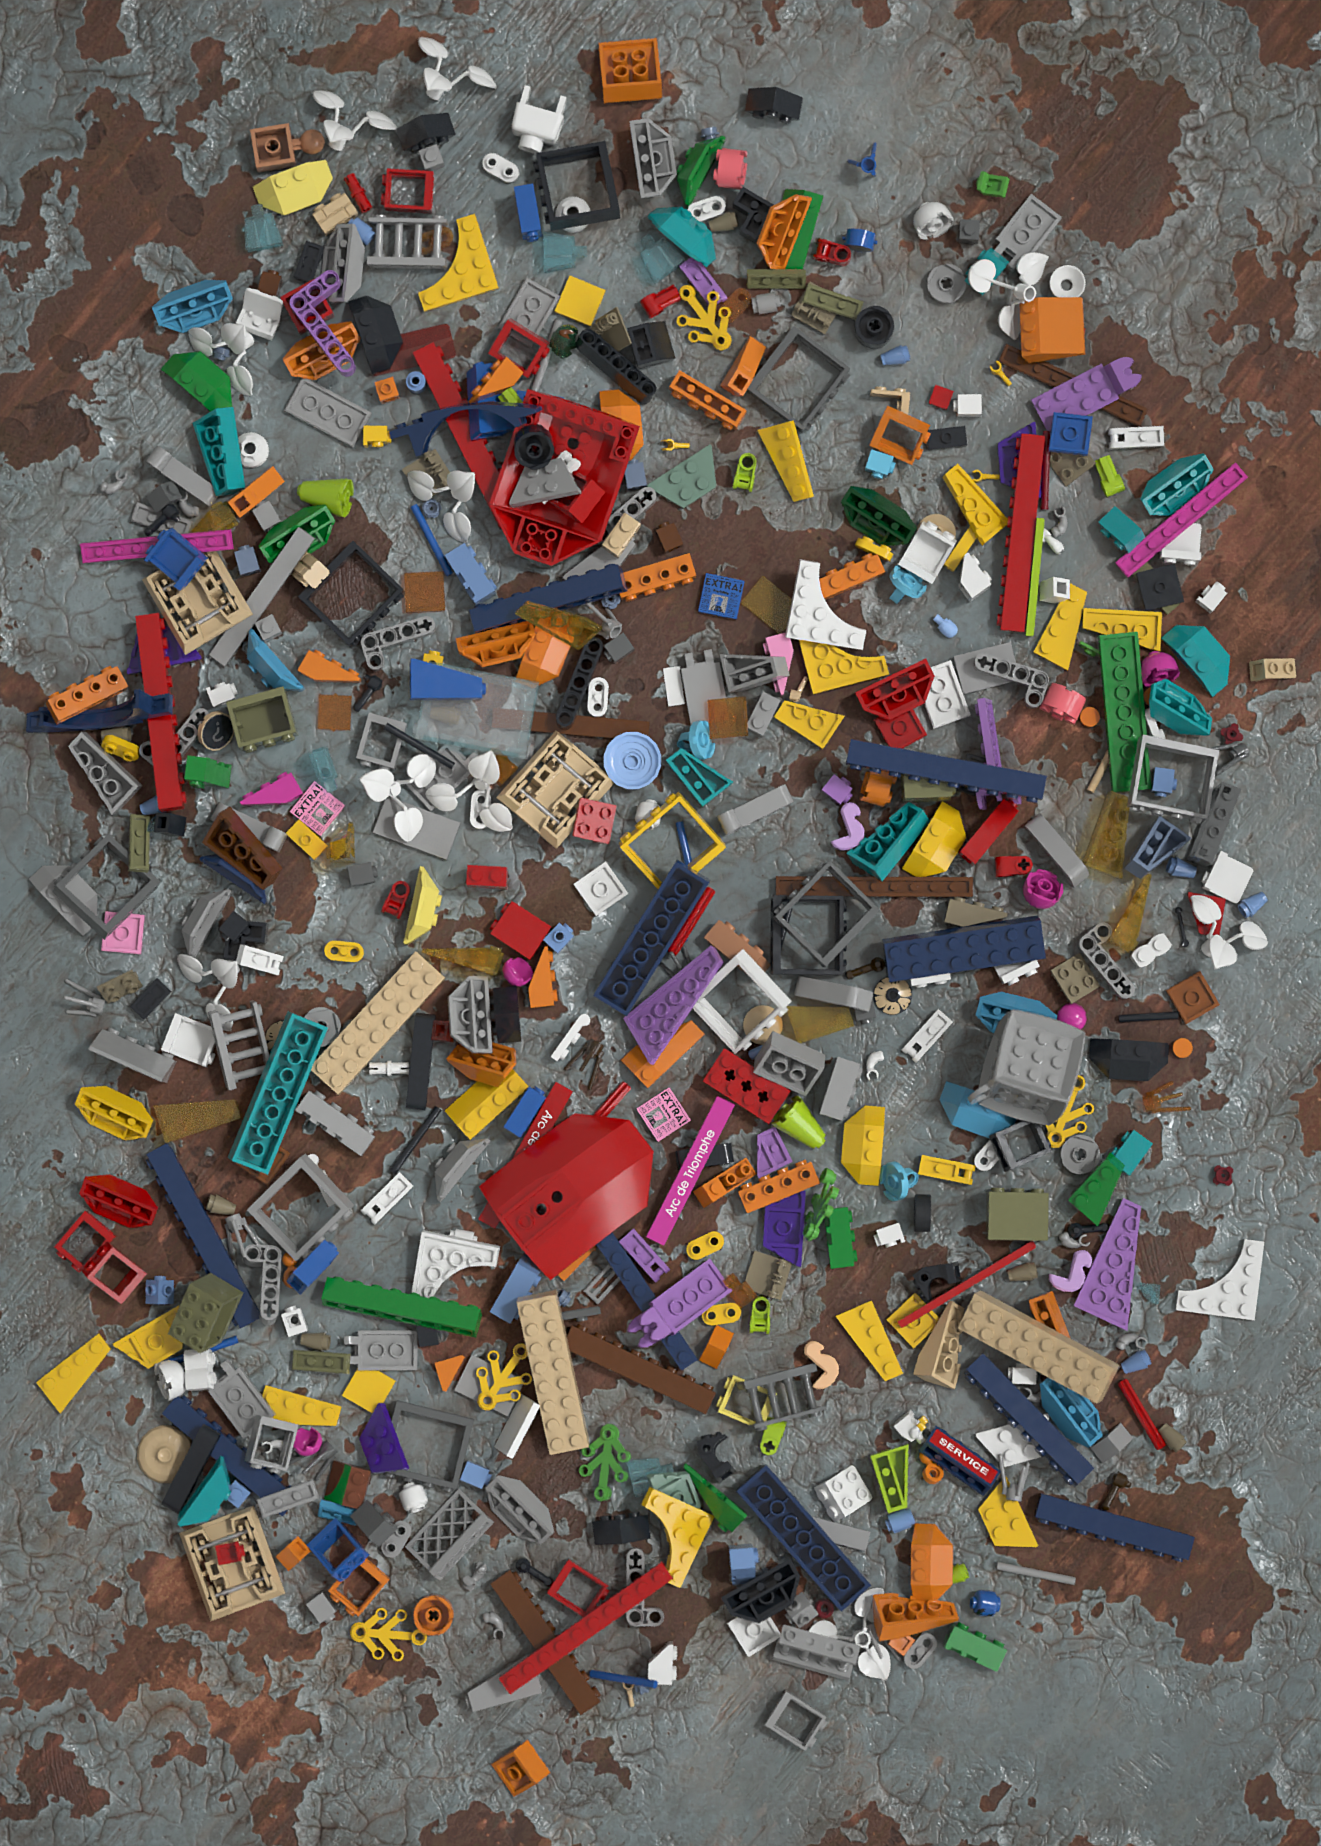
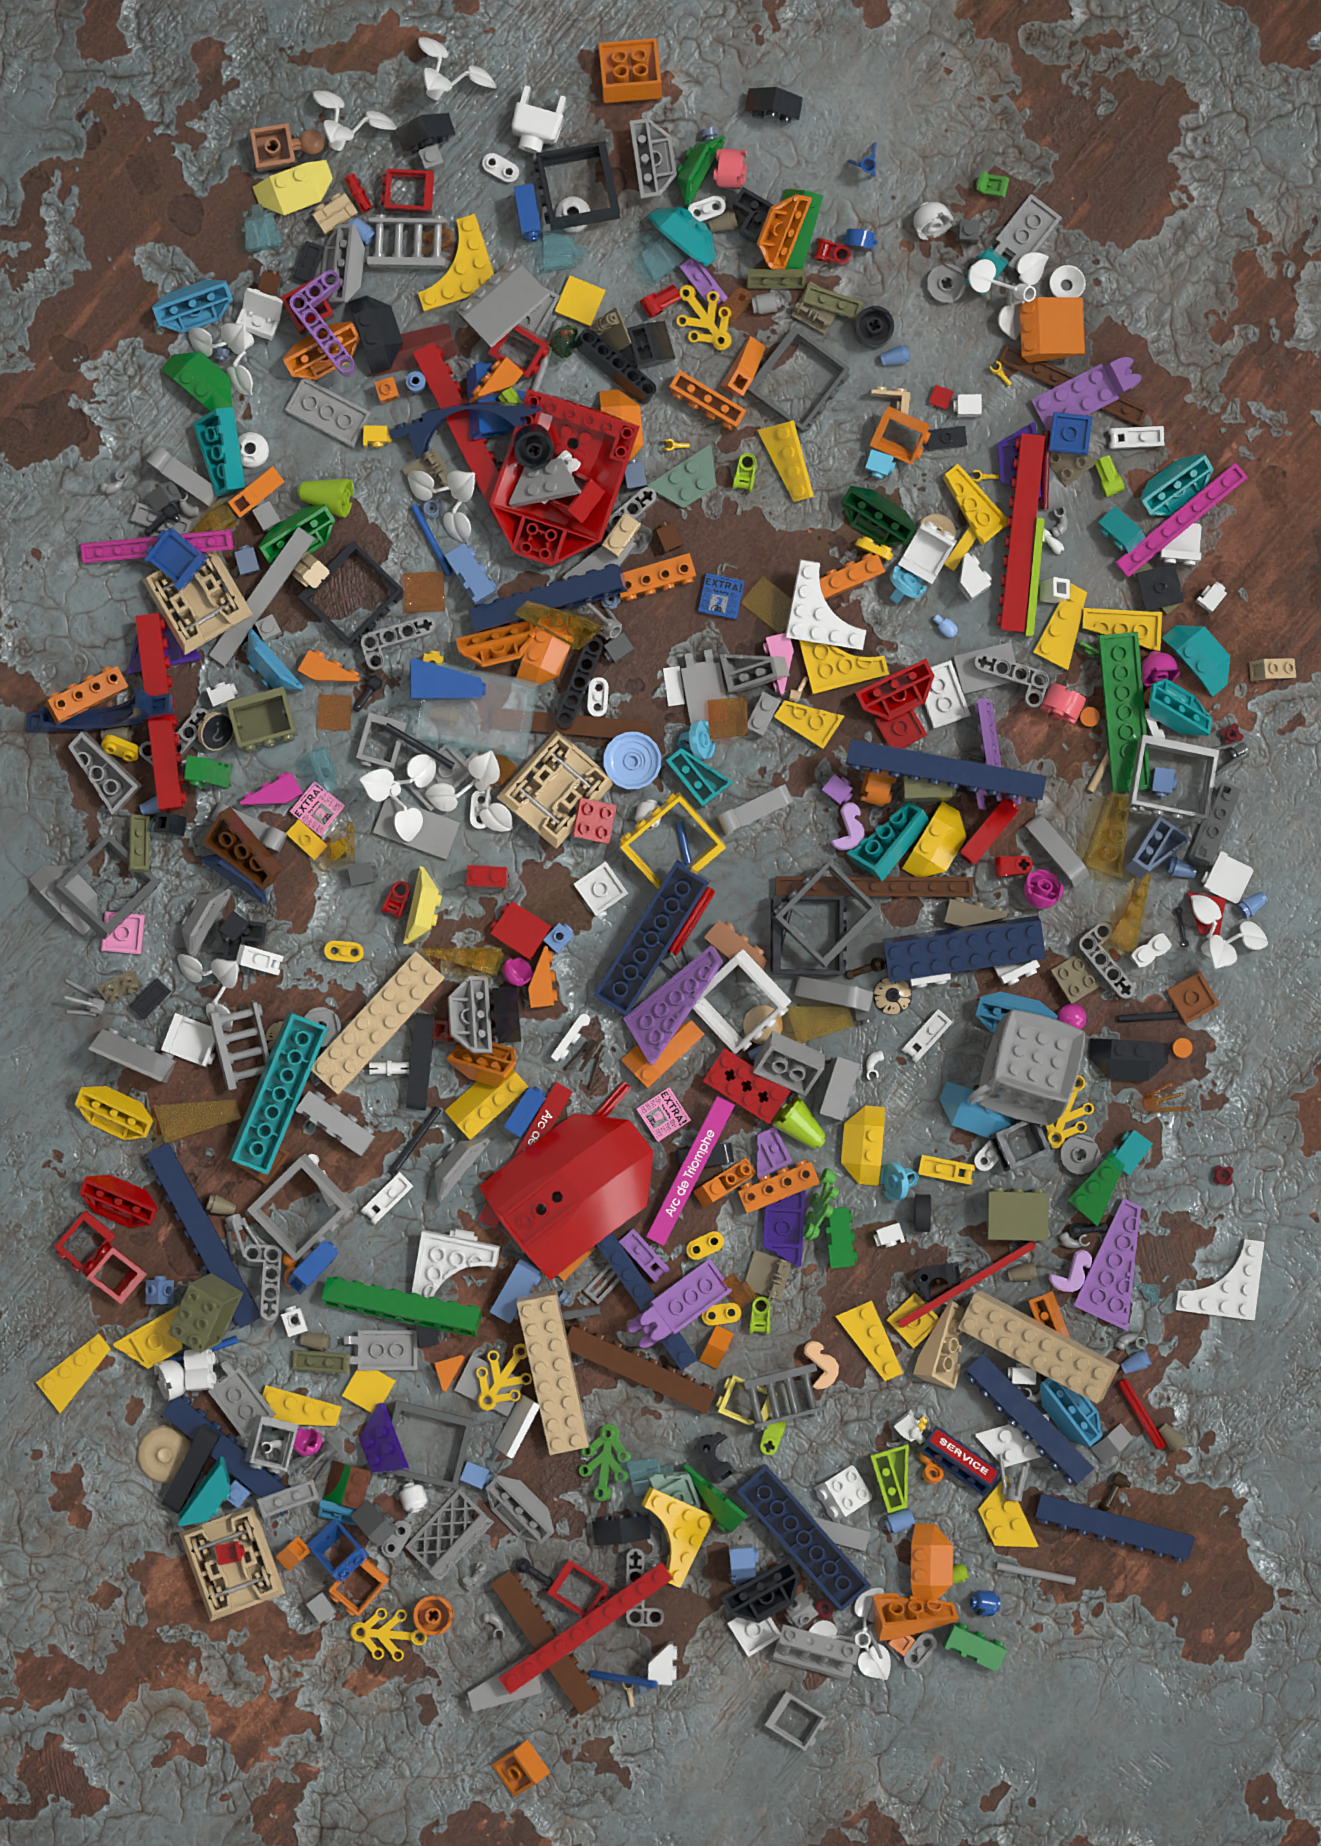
(502, 302): none -> light grey slope

